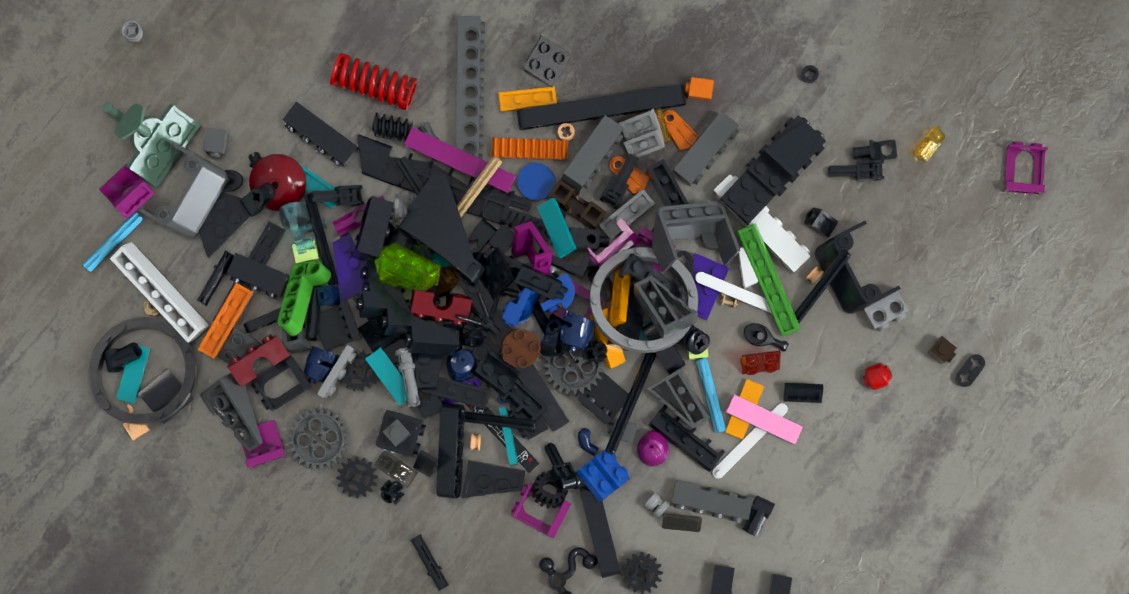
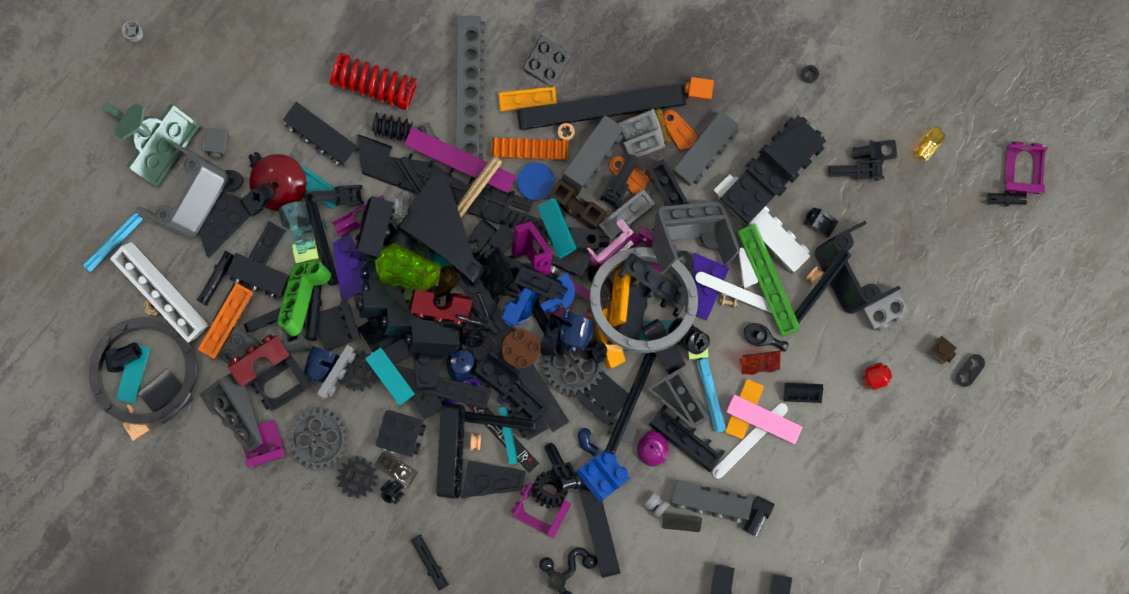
(133, 197): magenta panel -> none
(328, 295): dark blue bracket -> none
(396, 433): dark grey brick -> none
(407, 369): light grey pin -> none
(425, 463): black slope -> none
(650, 569): black gear -> none
(663, 308): dark grey wedge -> none
(1007, 198): none -> black pin

